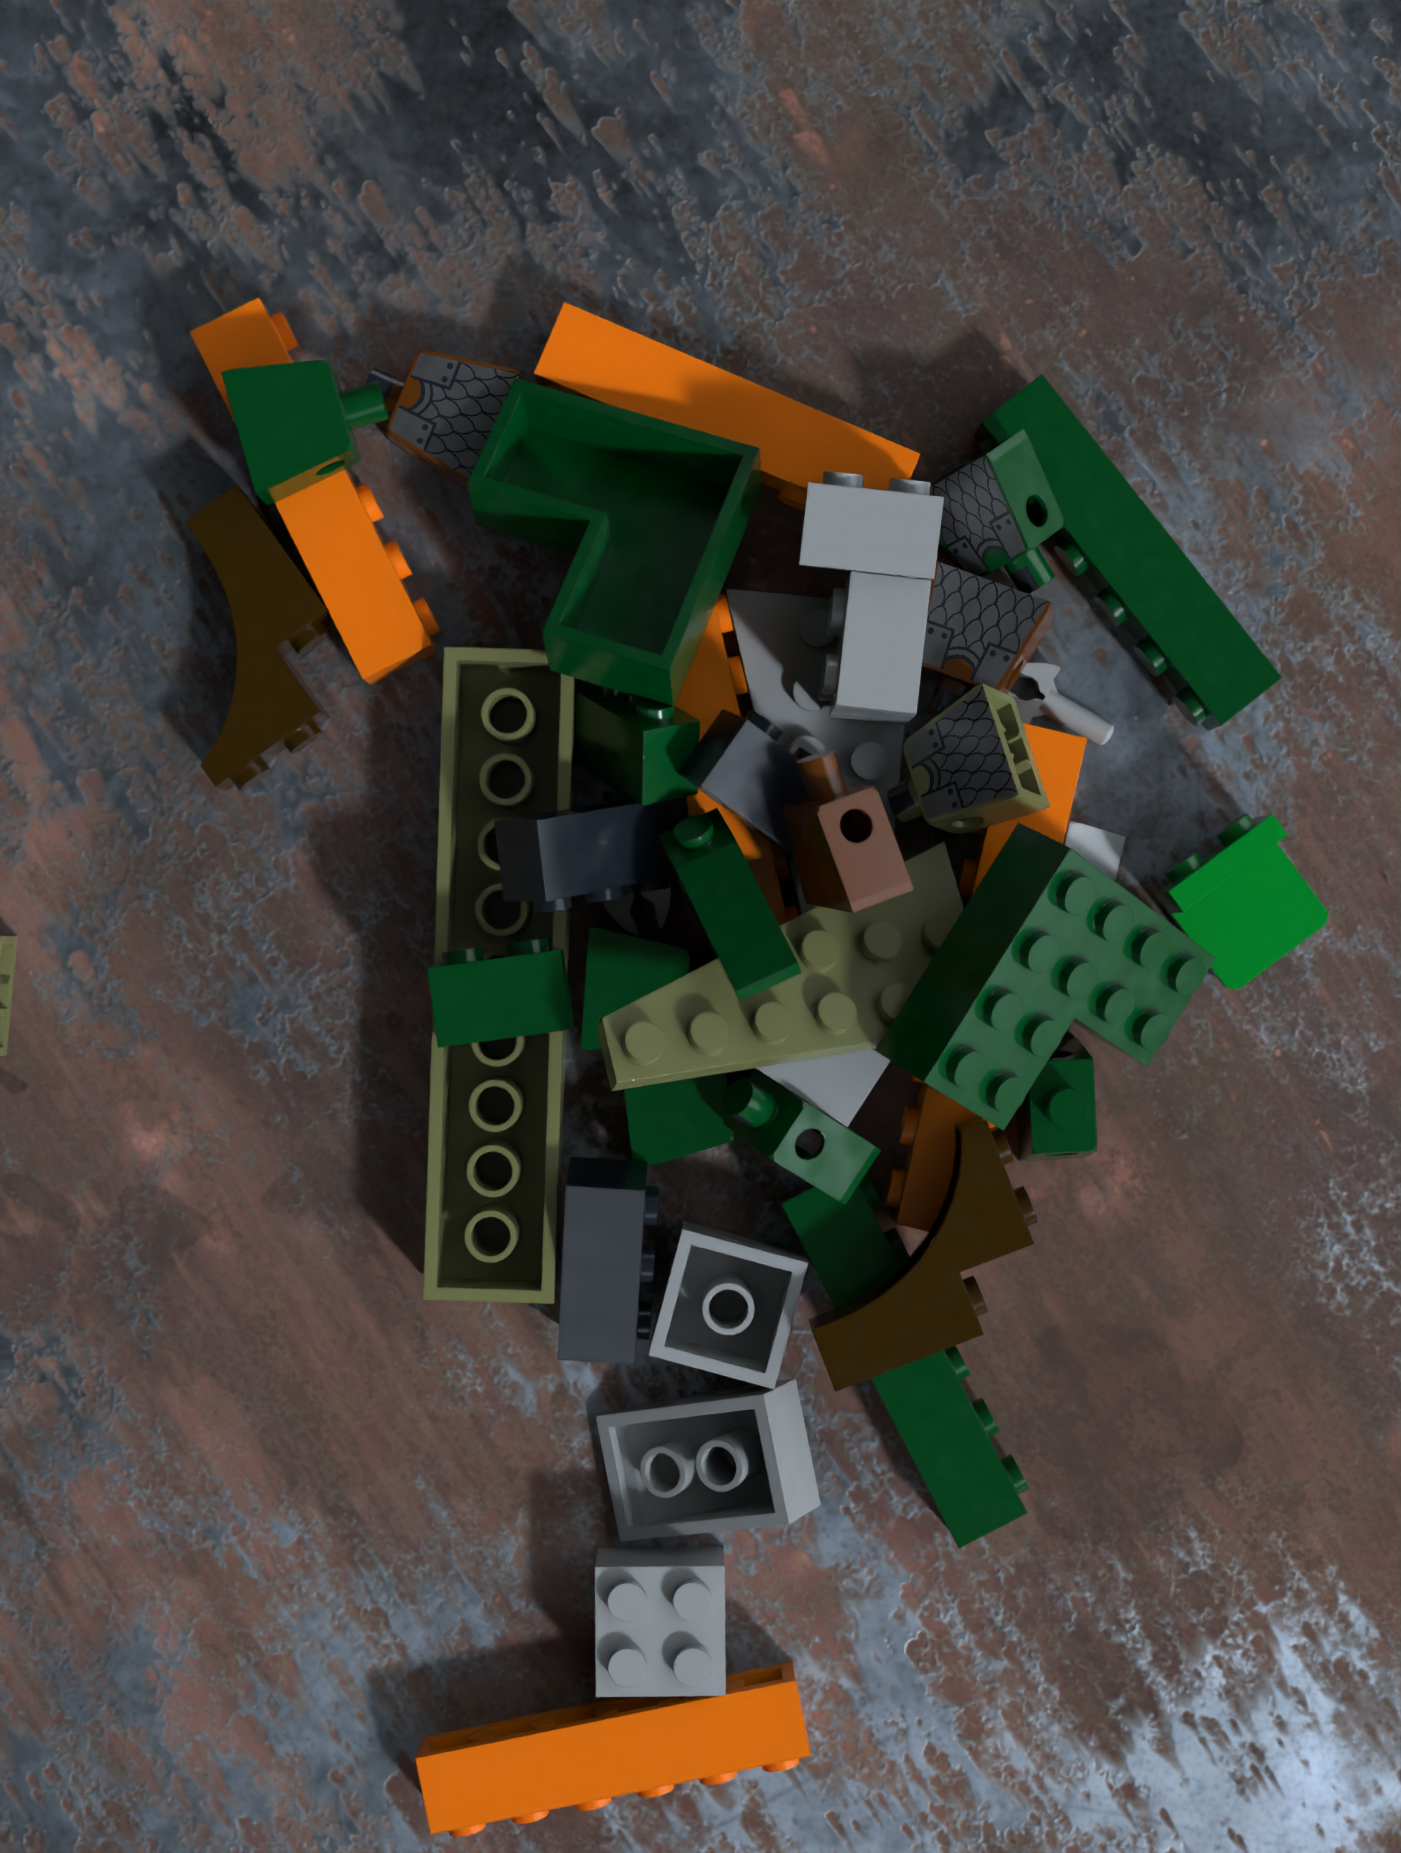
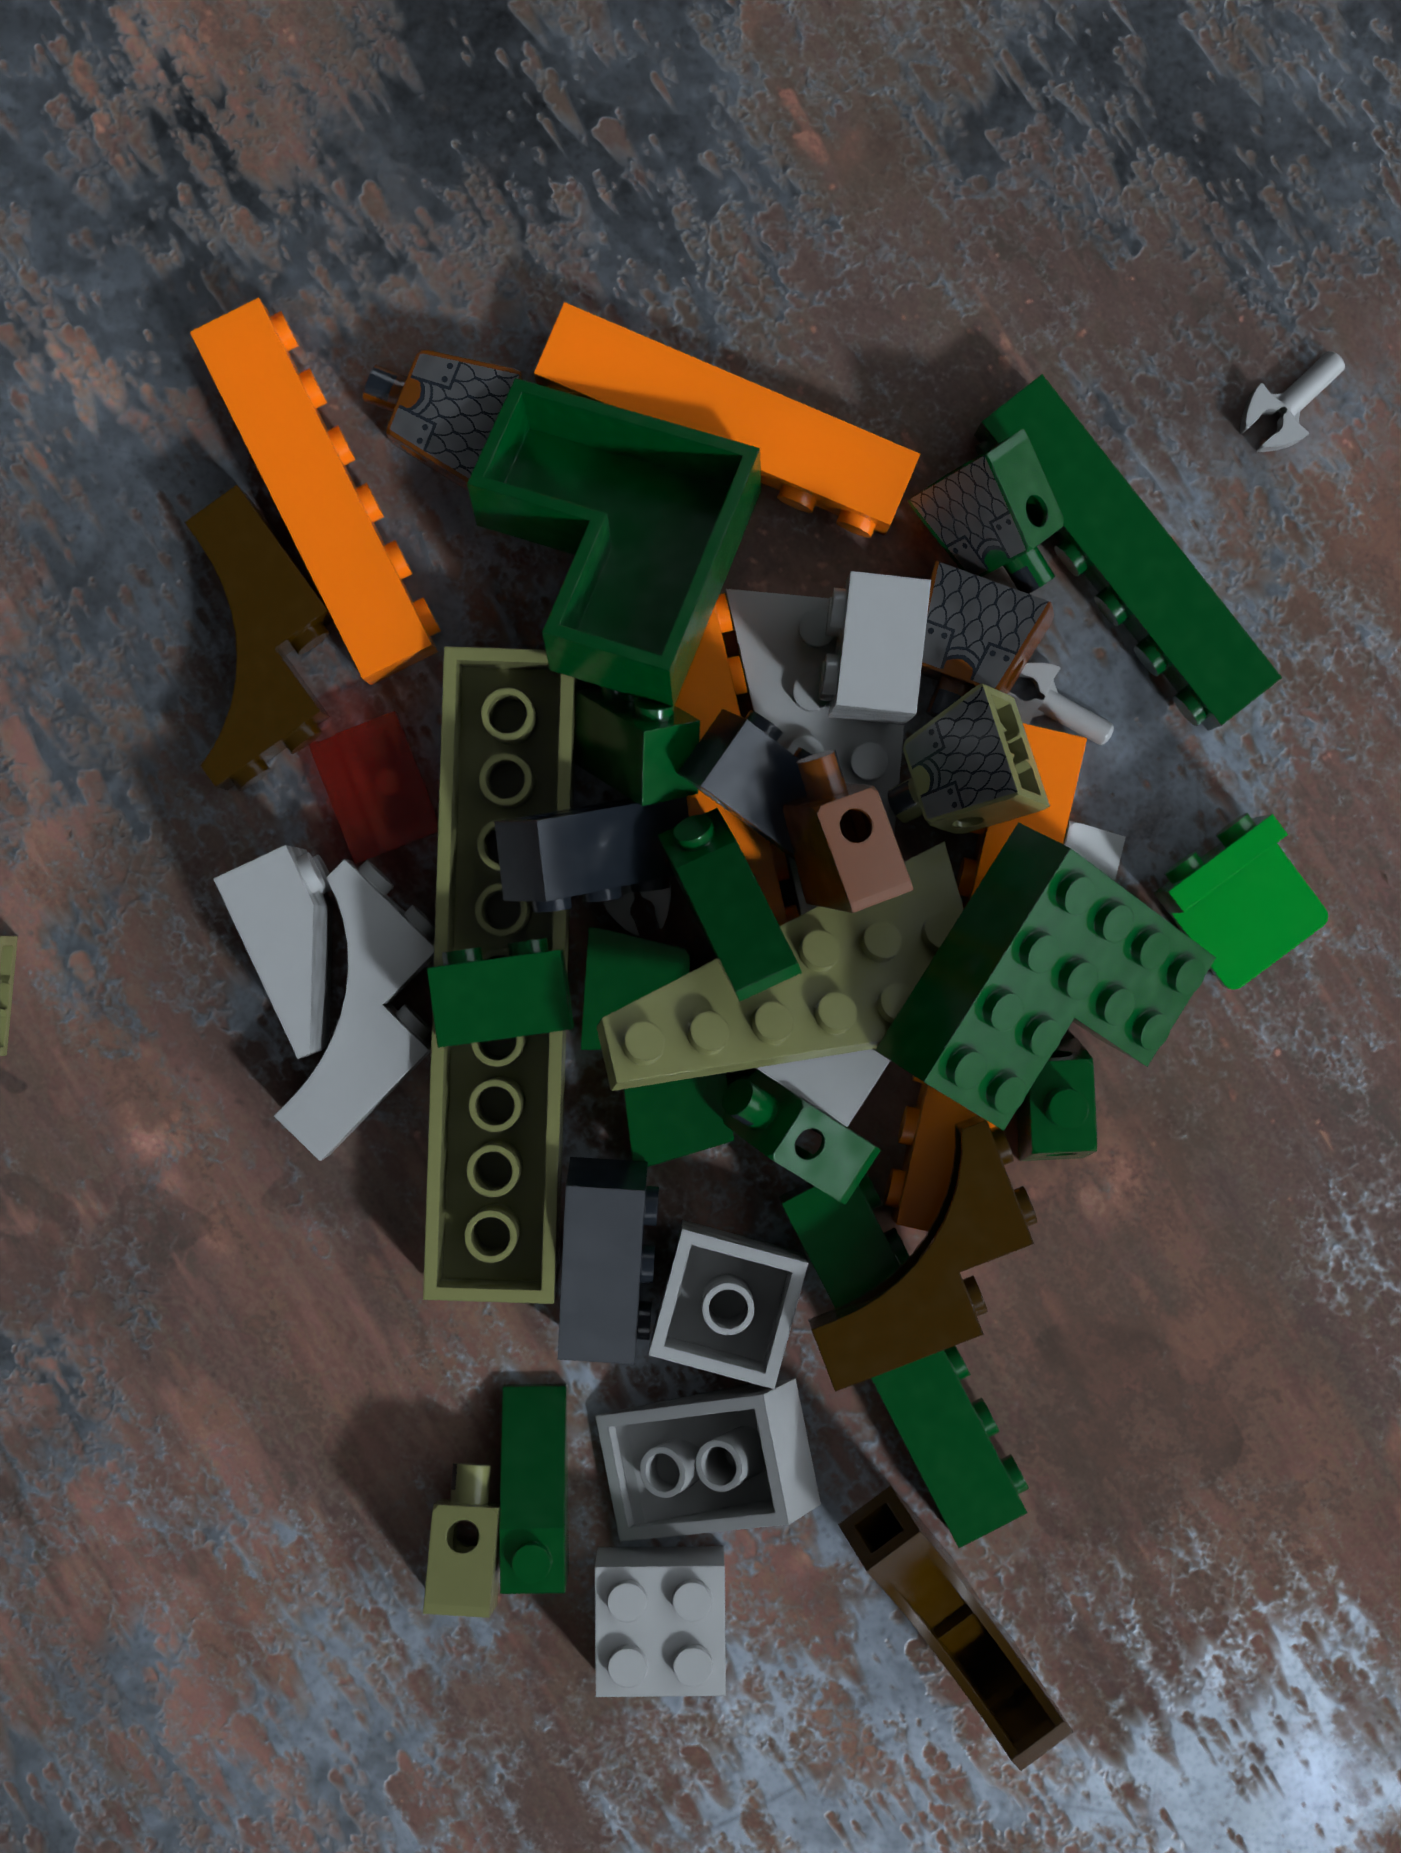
(287, 931): none -> light grey slope
(298, 423): dark green torso -> none
(372, 1040): none -> light grey arch
(375, 787): none -> clear red plate
(459, 1575): none -> olive torso
(534, 1490): none -> dark green slope
(610, 1750): orange brick -> none
(871, 528): light grey brick -> none
(956, 1626): none -> dark brown arch
(1291, 402): none -> light grey bar

